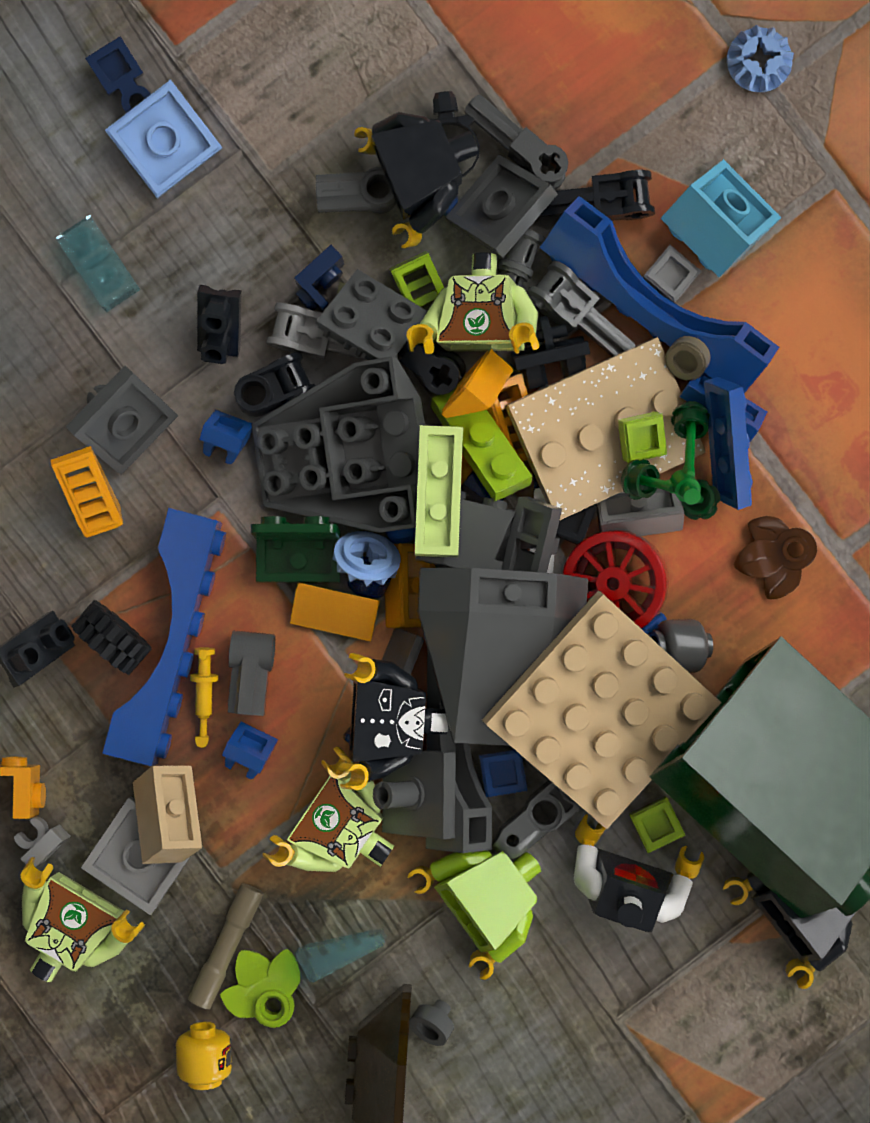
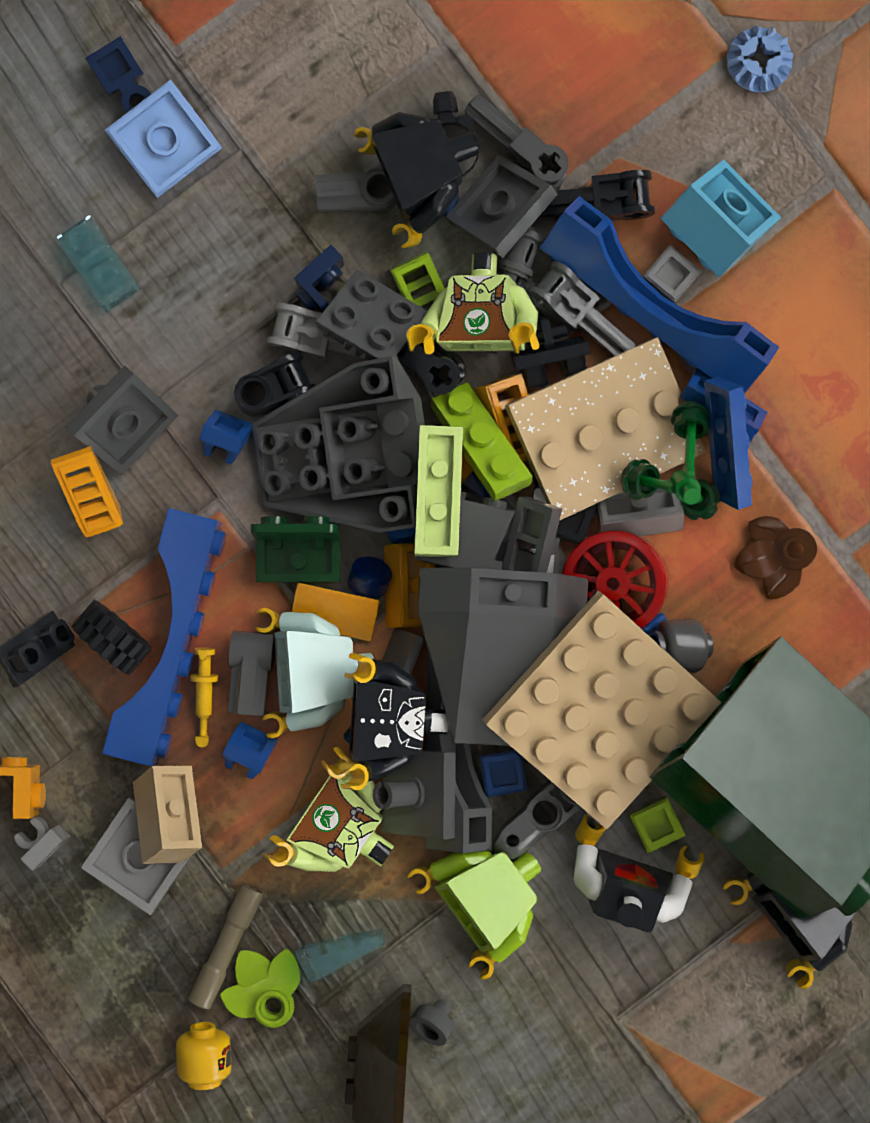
(69, 923): torso -> none
(218, 324): black hips -> none
(309, 669): none -> light aqua torso
(381, 553): light blue gear -> none
(478, 386): light orange slope -> none
(642, 436): lime tile -> none
(688, 358): dark tan tile -> none

